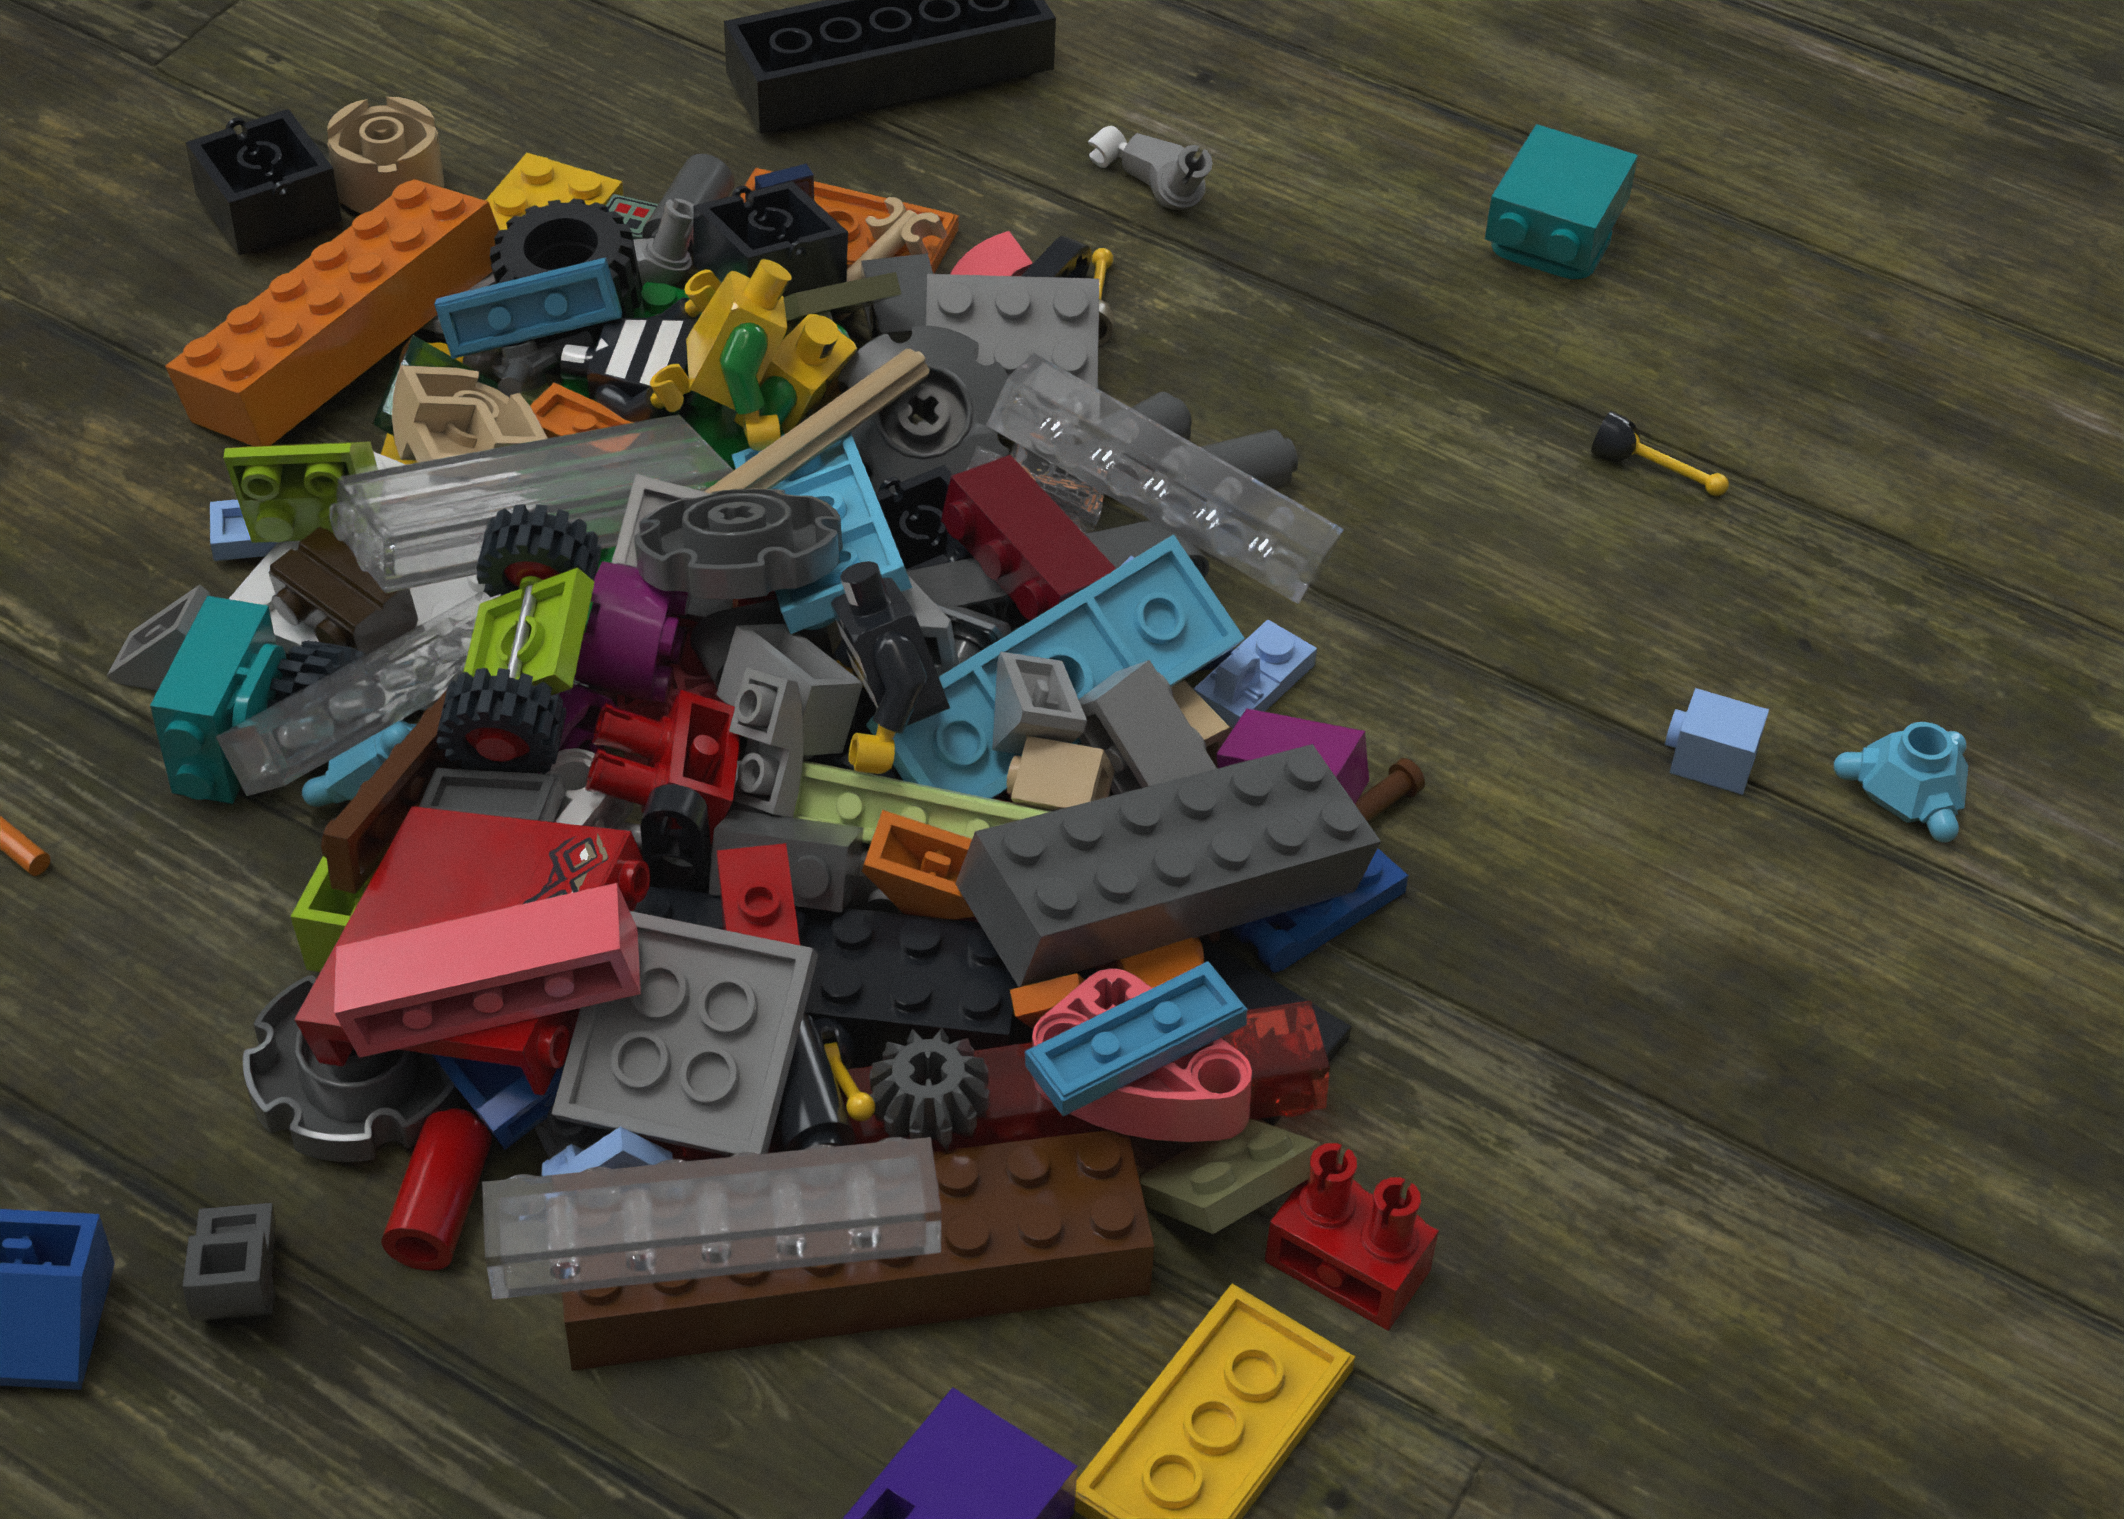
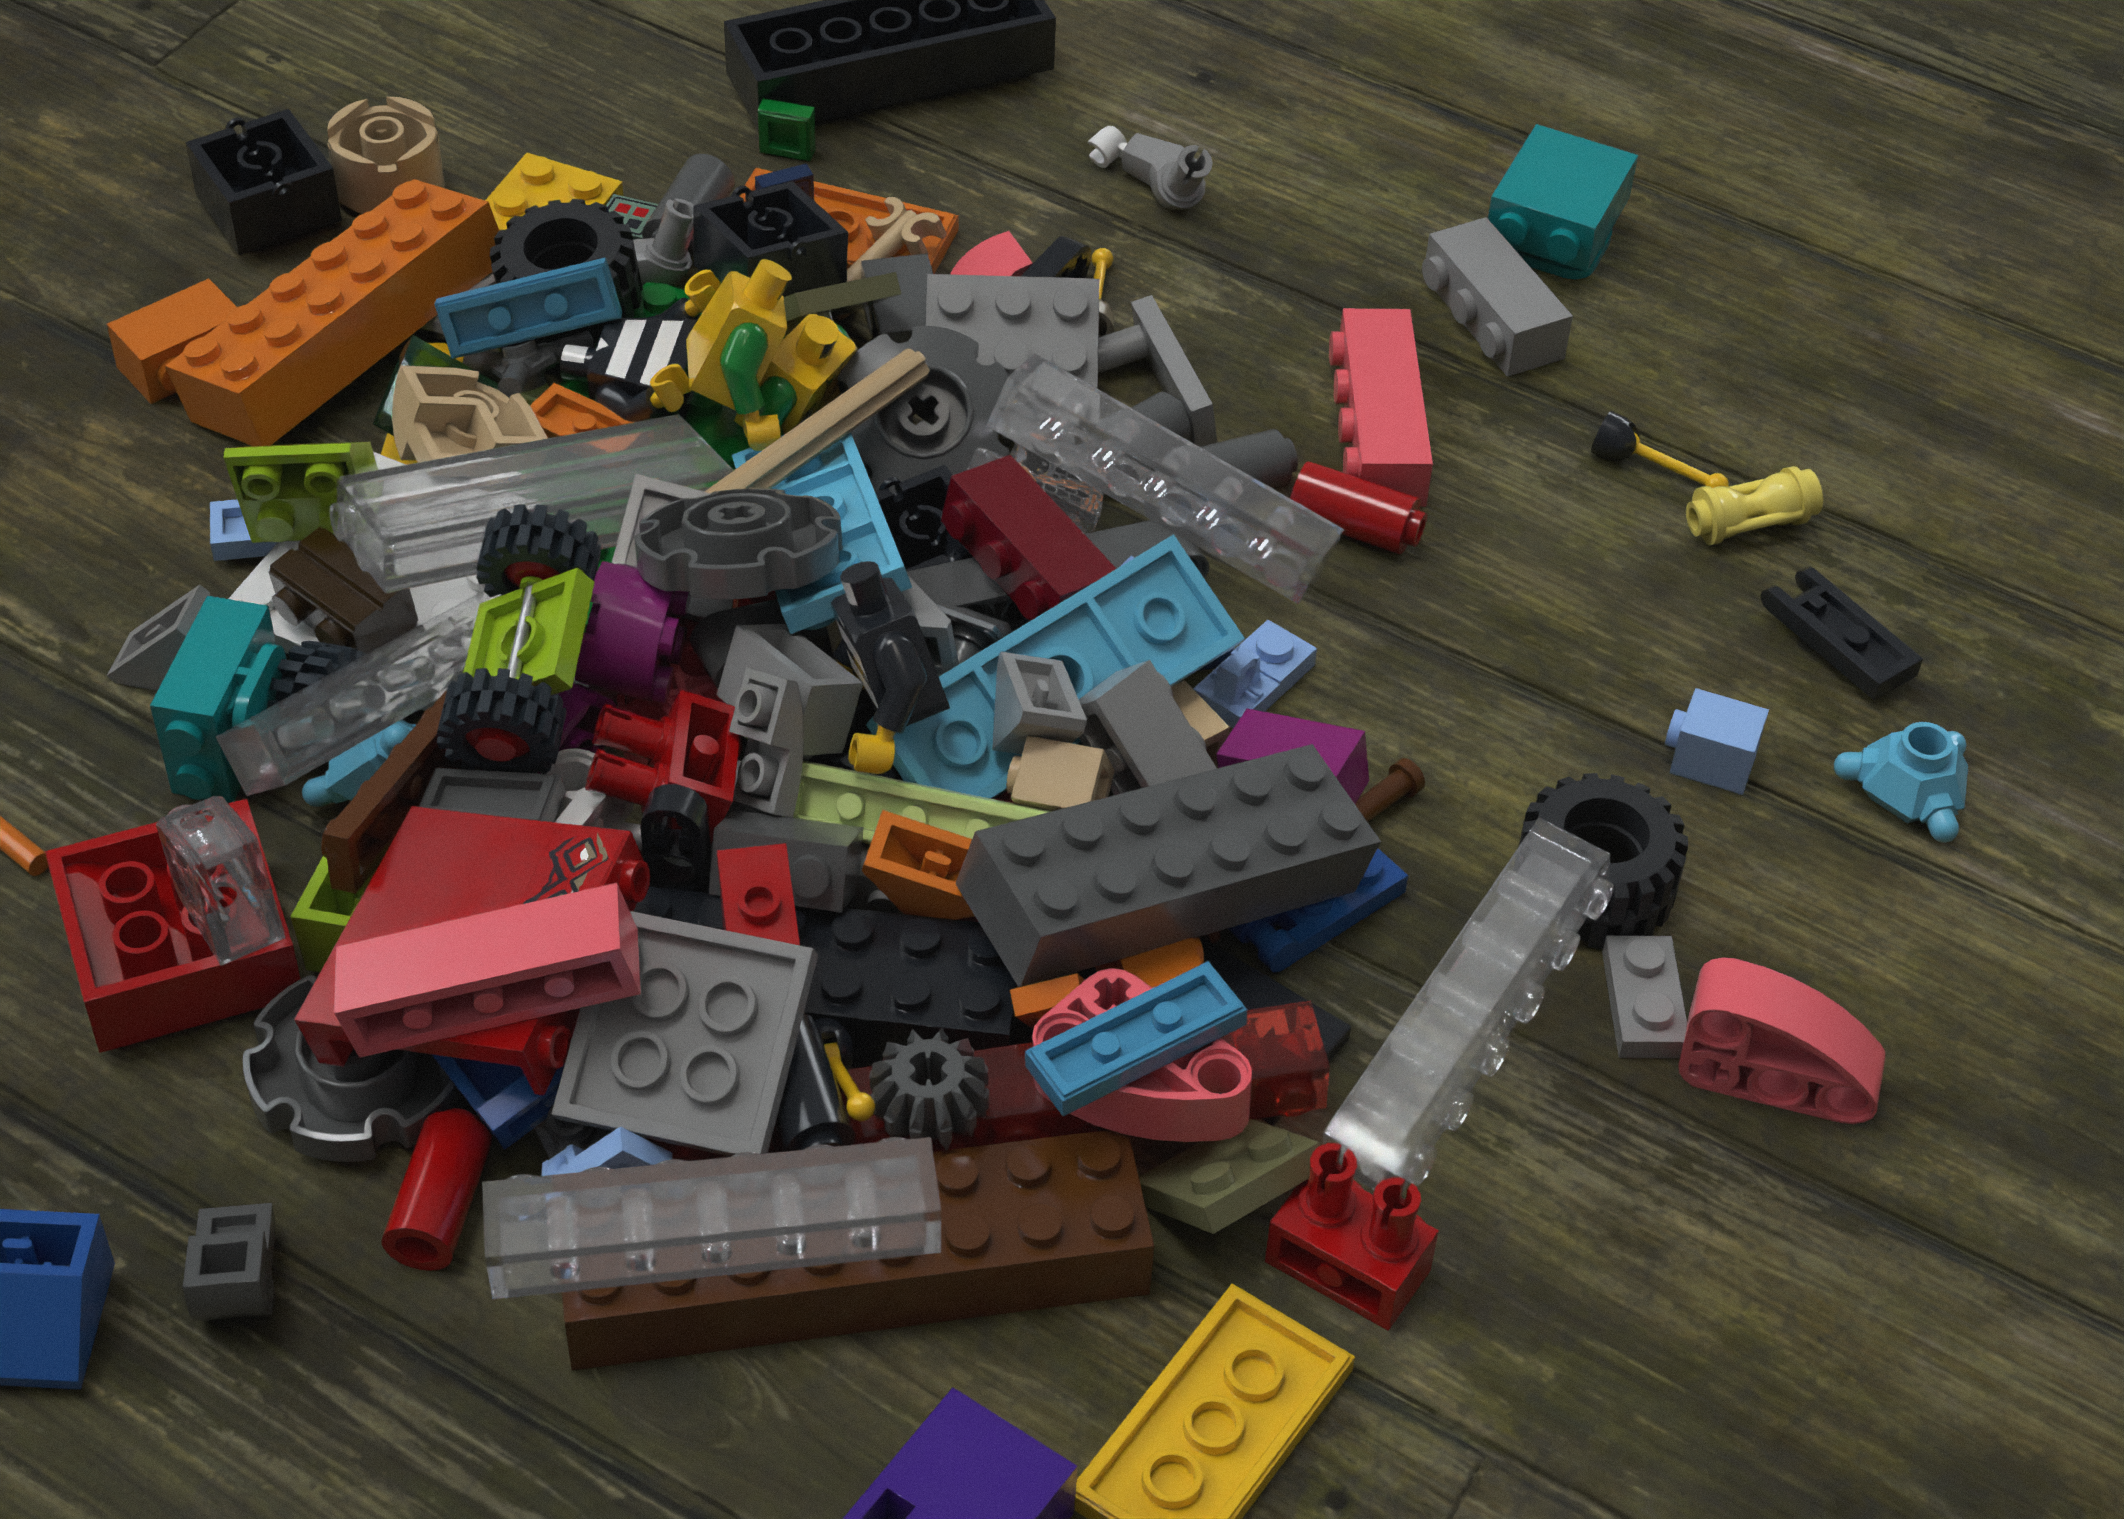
(139, 949): none -> red slope
(159, 333): none -> orange brick
(213, 849): none -> clear torso
(786, 129): none -> green tile
(1155, 342): none -> light grey piece
(1361, 507): none -> red brick
(1381, 400): none -> coral brick
(1471, 1005): none -> clear brick
(1497, 296): none -> light grey brick
(1642, 843): none -> black tyre
(1645, 996): none -> light grey plate
(1776, 500): none -> light yellow piece
(1779, 1044): none -> coral beam
(1844, 634): none -> black hinge

